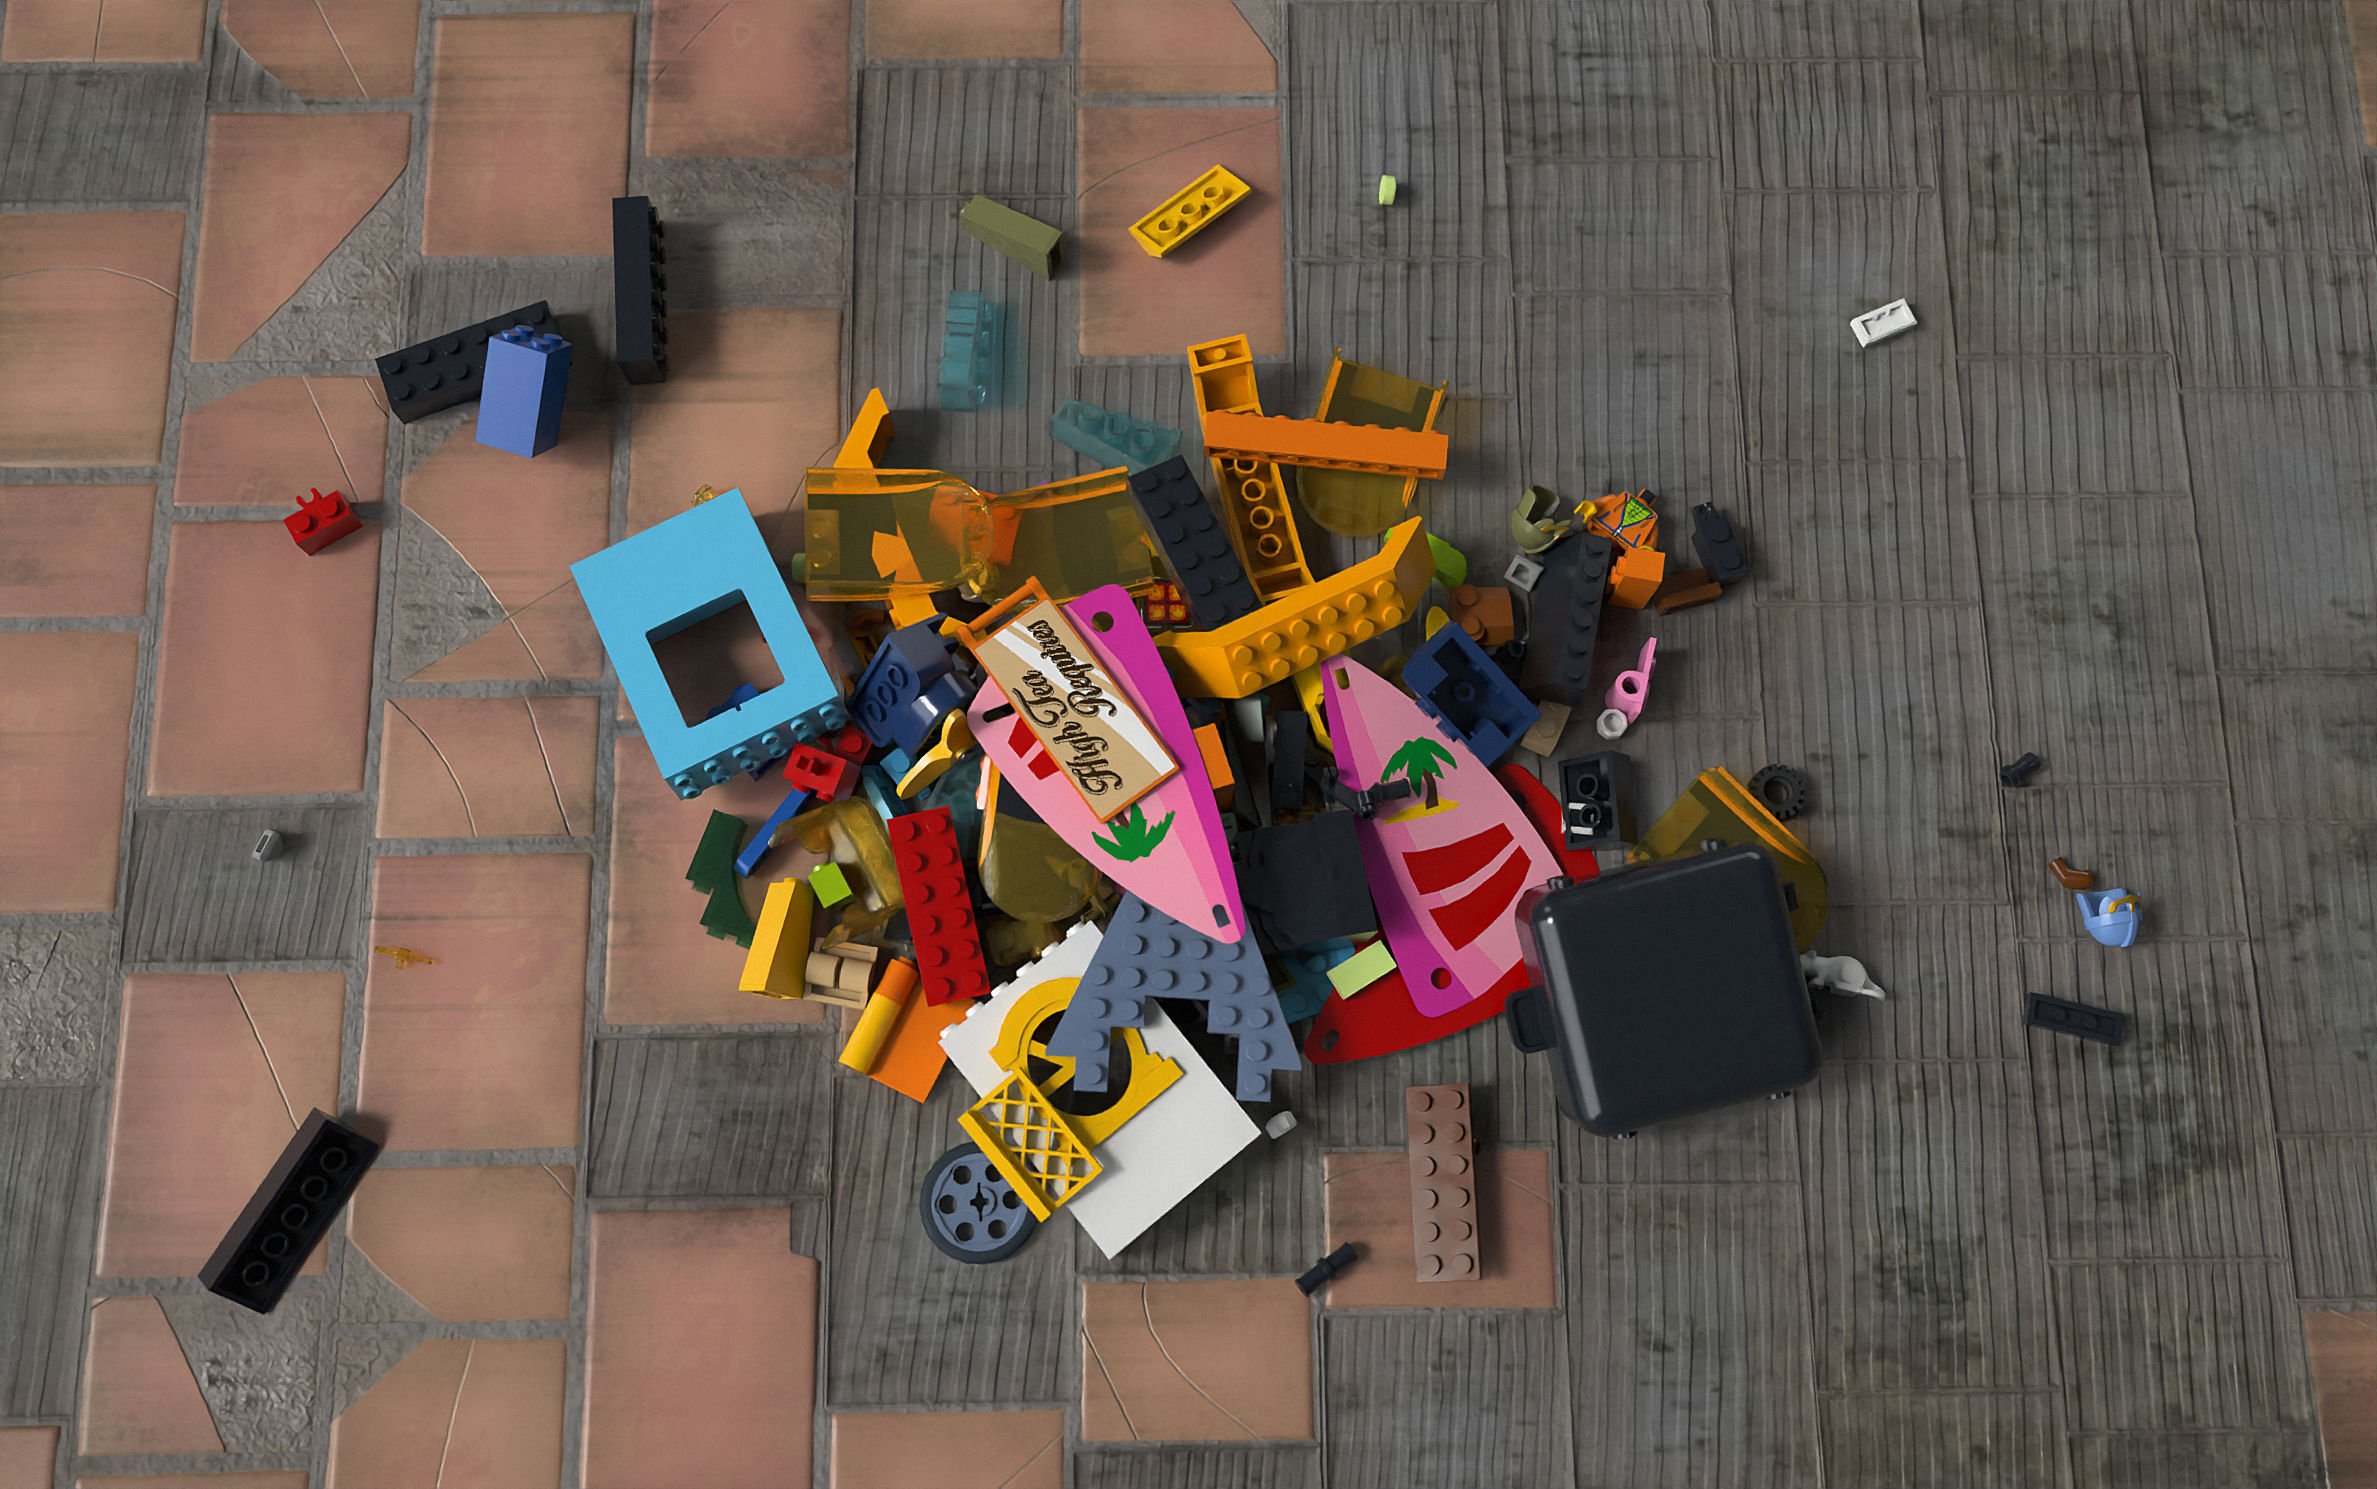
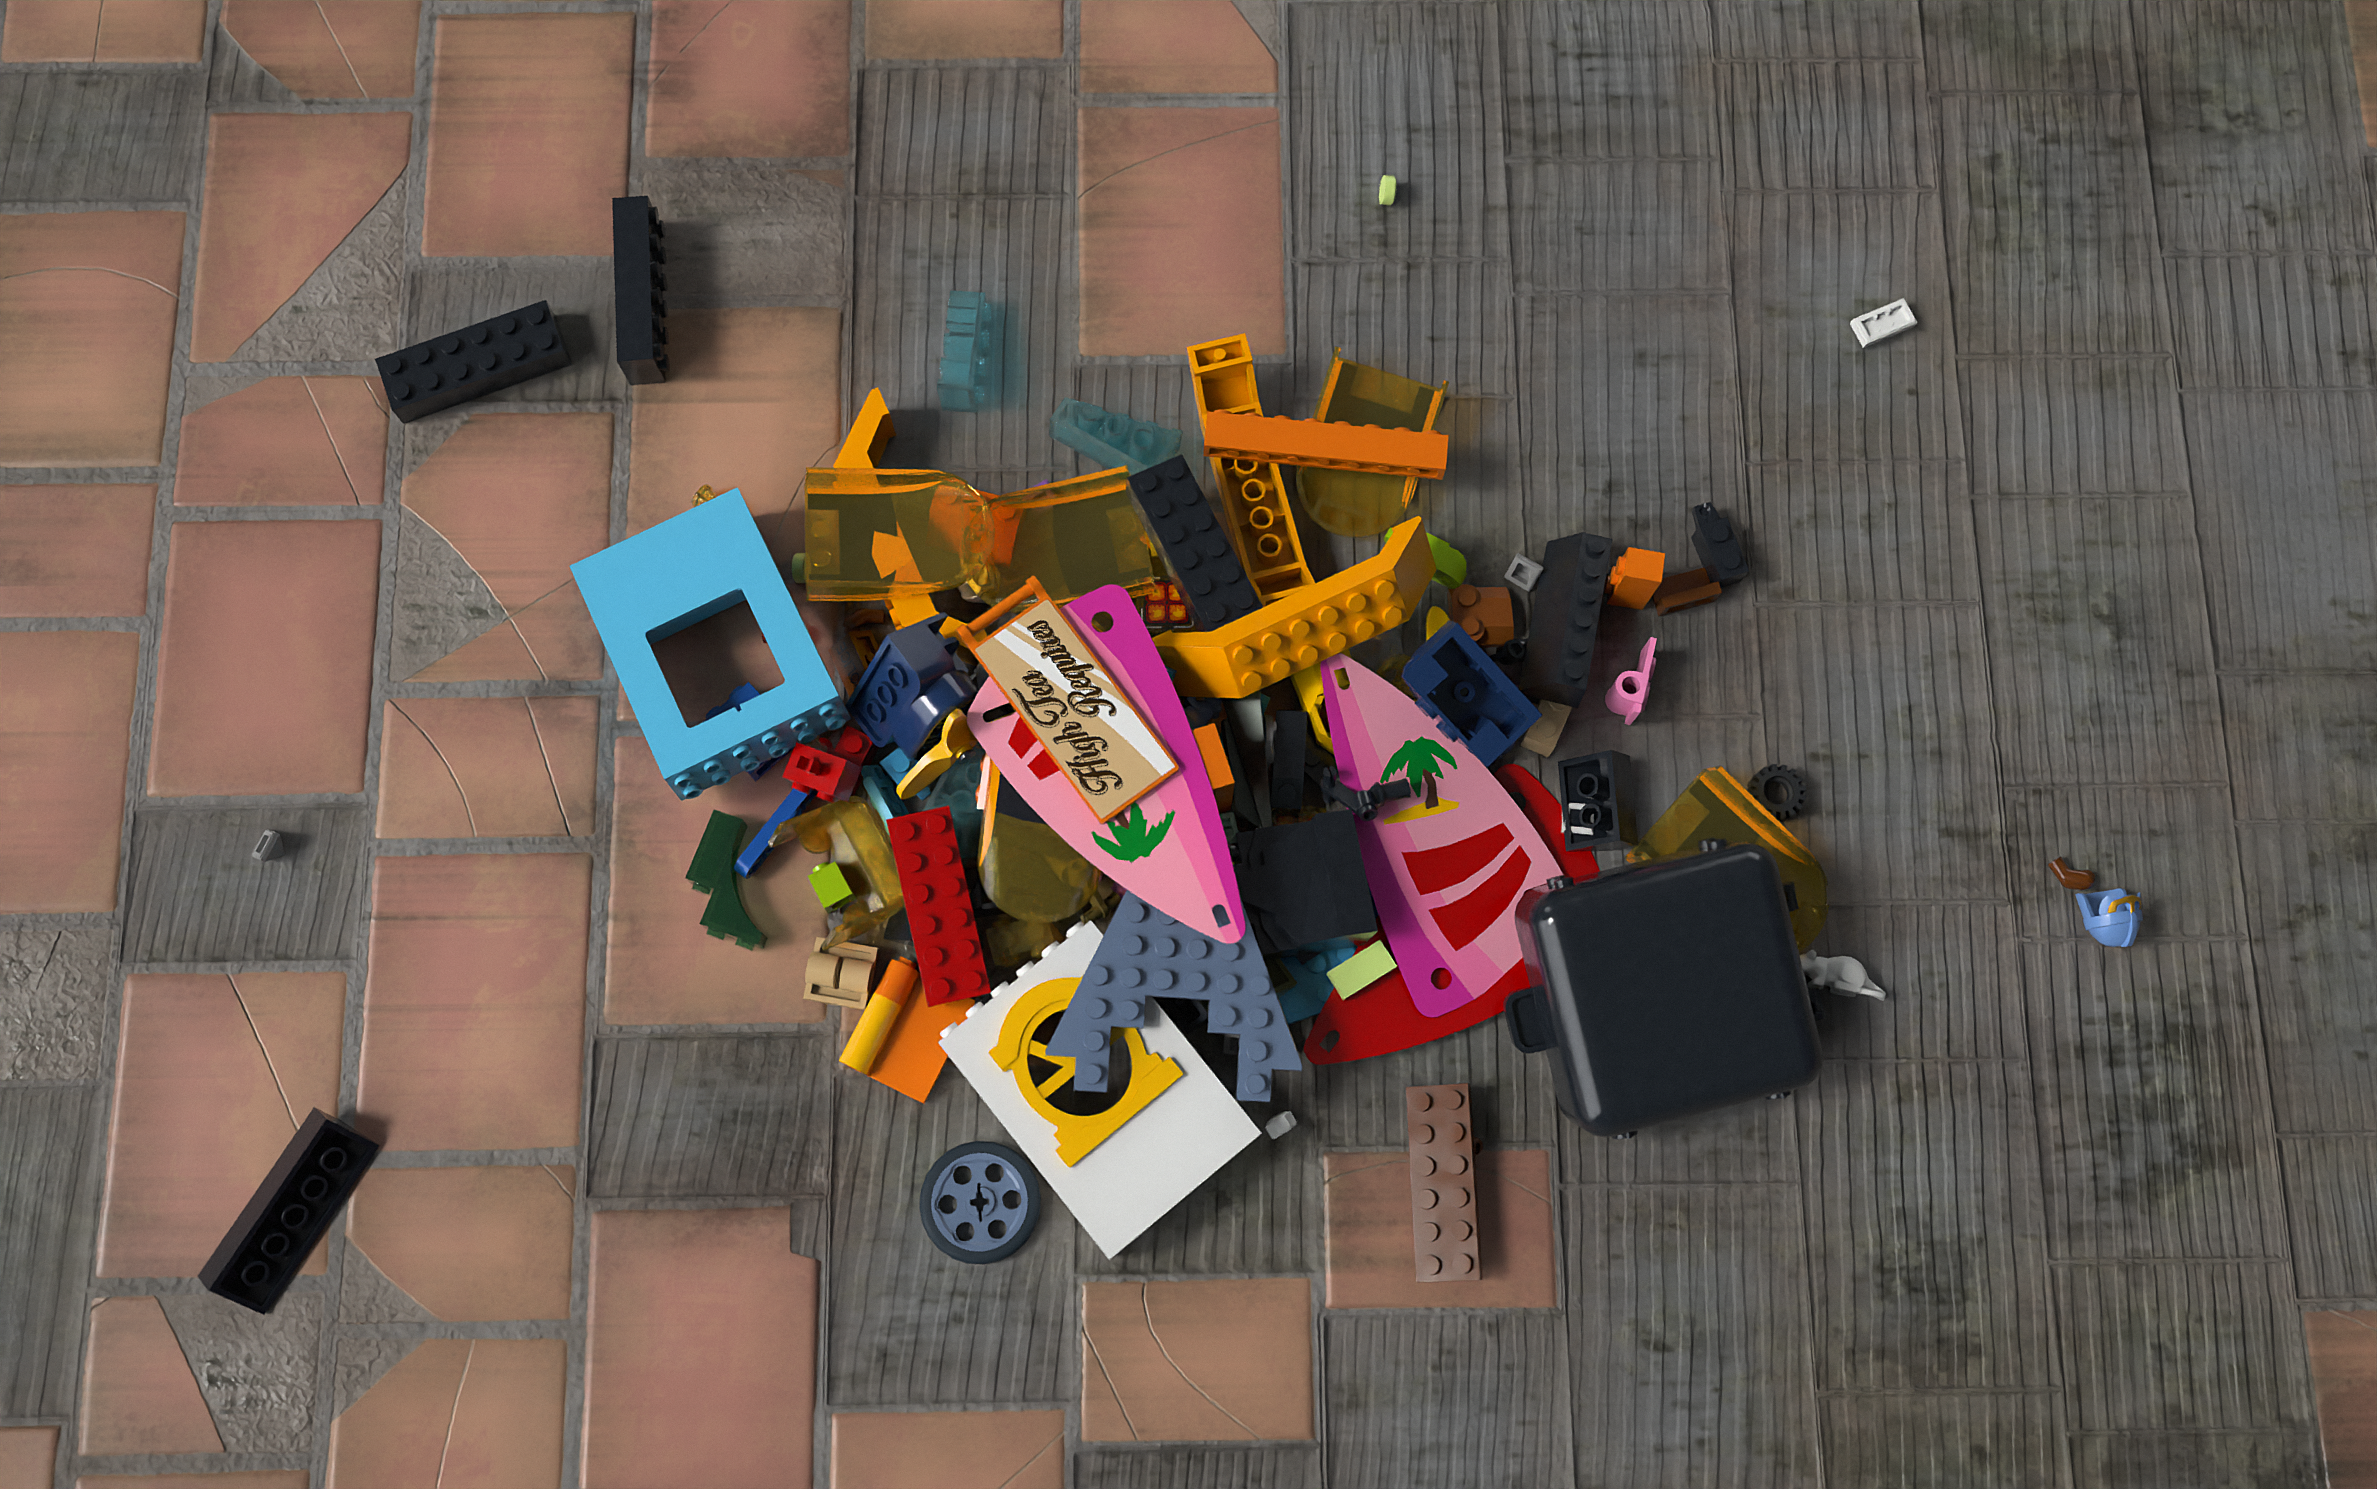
(322, 521): red brick -> none
(402, 956): clear yellow piece -> none
(523, 391): brick -> none
(780, 943): yellow slope -> none
(1010, 1164): yellow fence -> none
(1015, 235): olive slope -> none
(1189, 211): yellow slope -> none
(1326, 1269): black pin -> none
(1533, 522): olive helmet -> none
(1612, 724): white tile -> none
(1623, 519): torso -> none
(2015, 773): black pin -> none
(2073, 1019): black plate -> none

